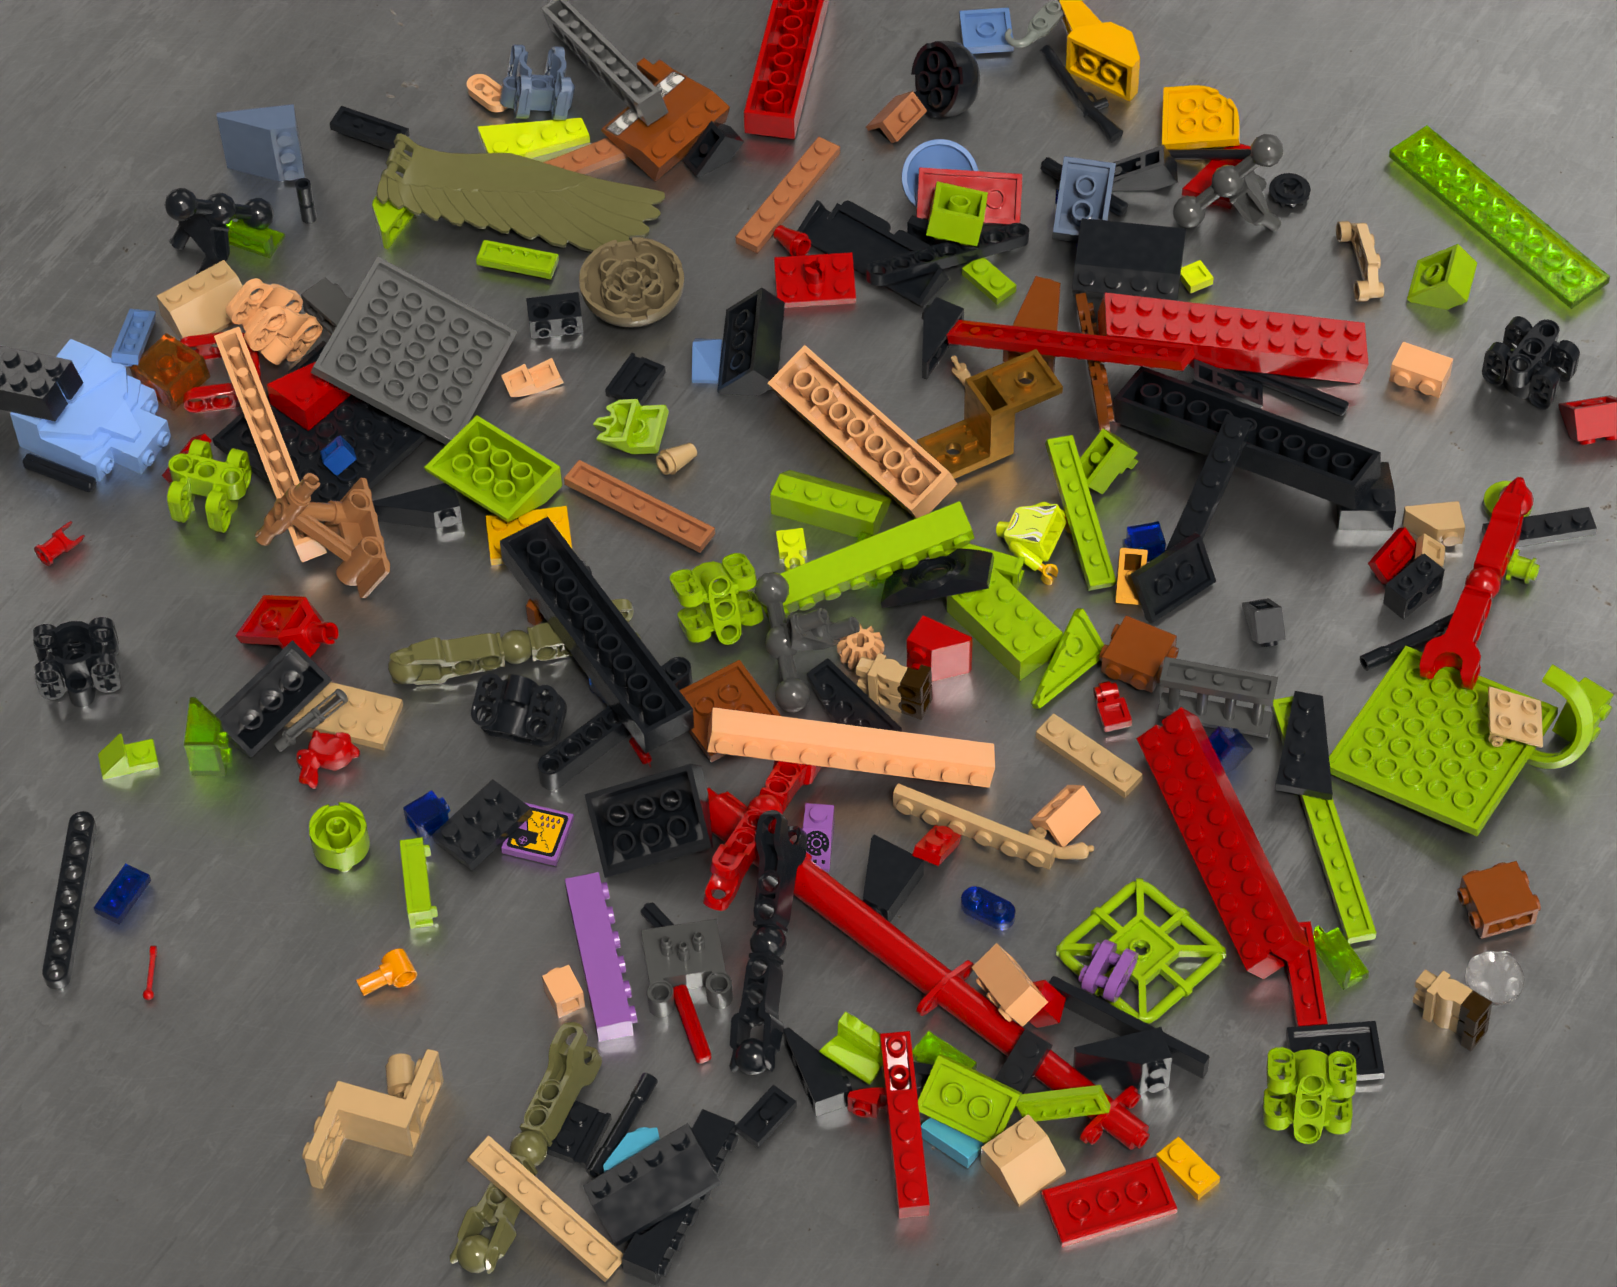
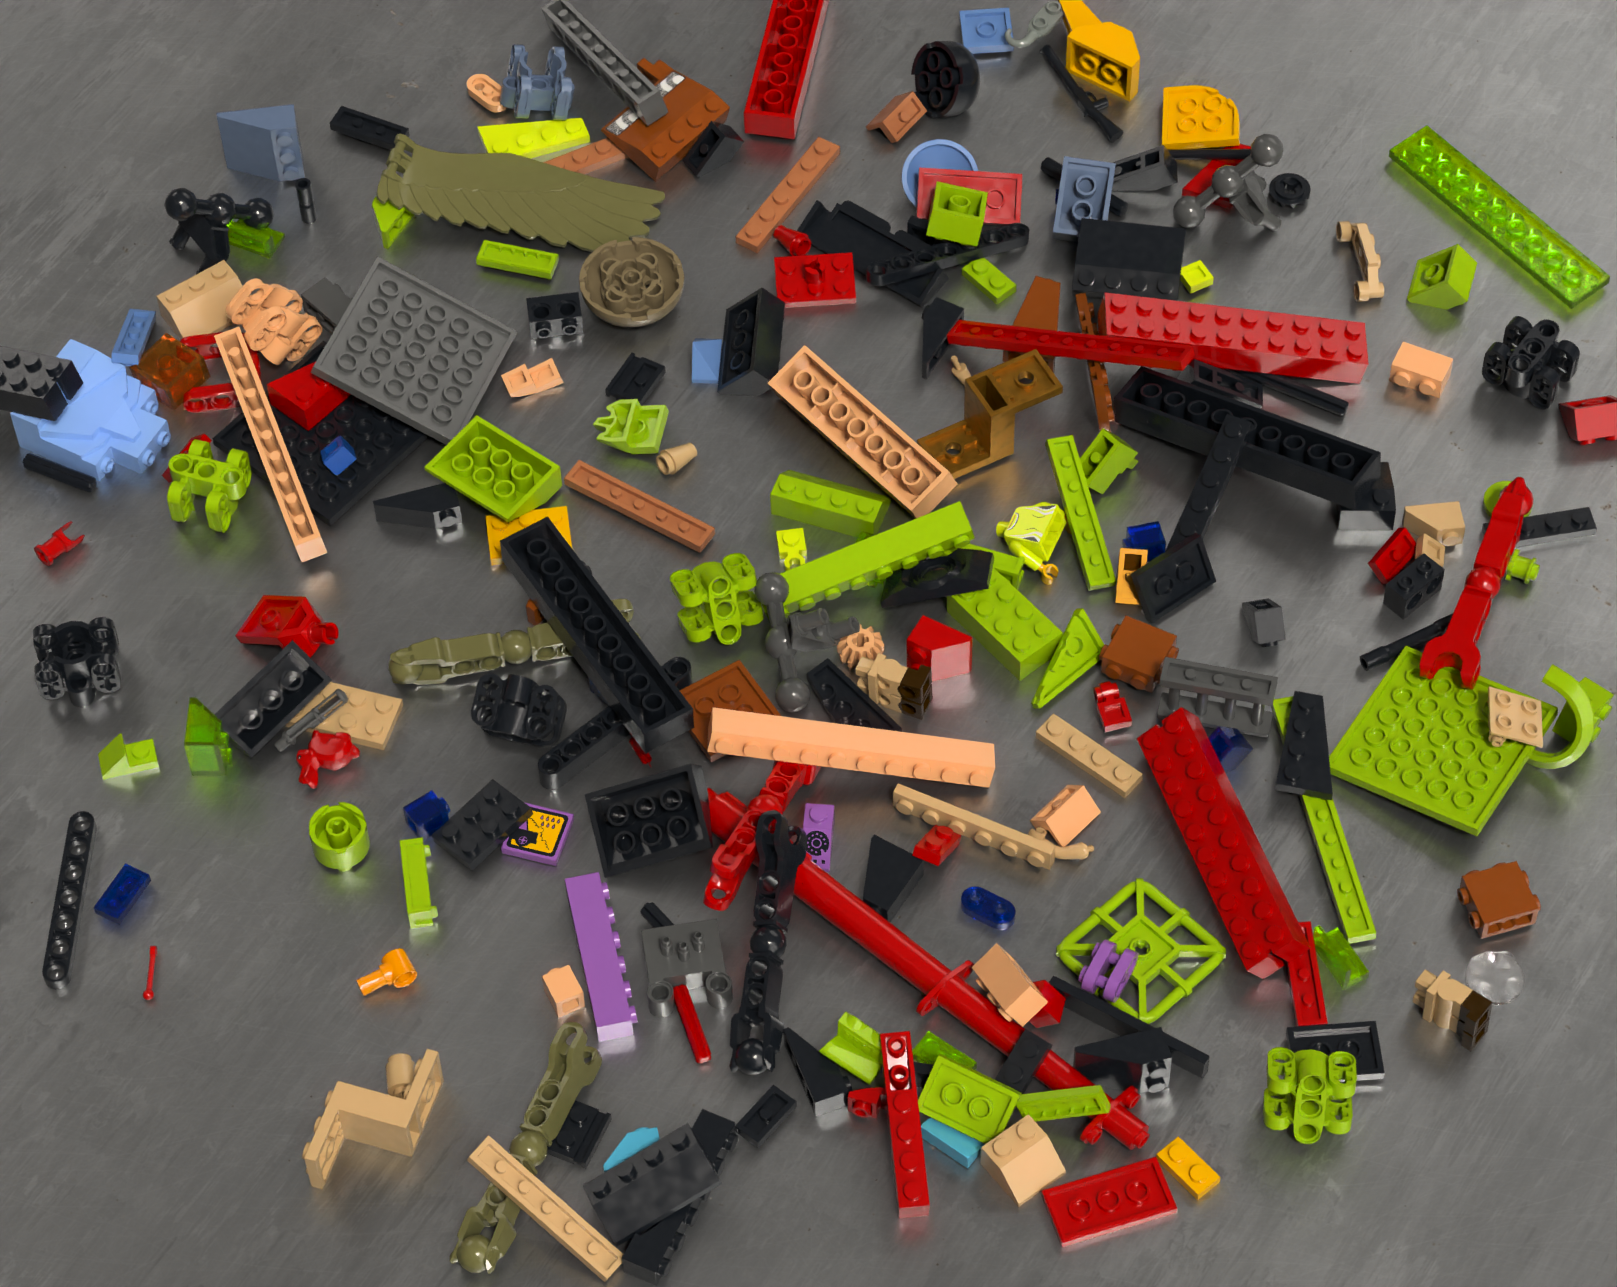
(348, 530): medium nougat plate -> none
(638, 1098): black piece -> none

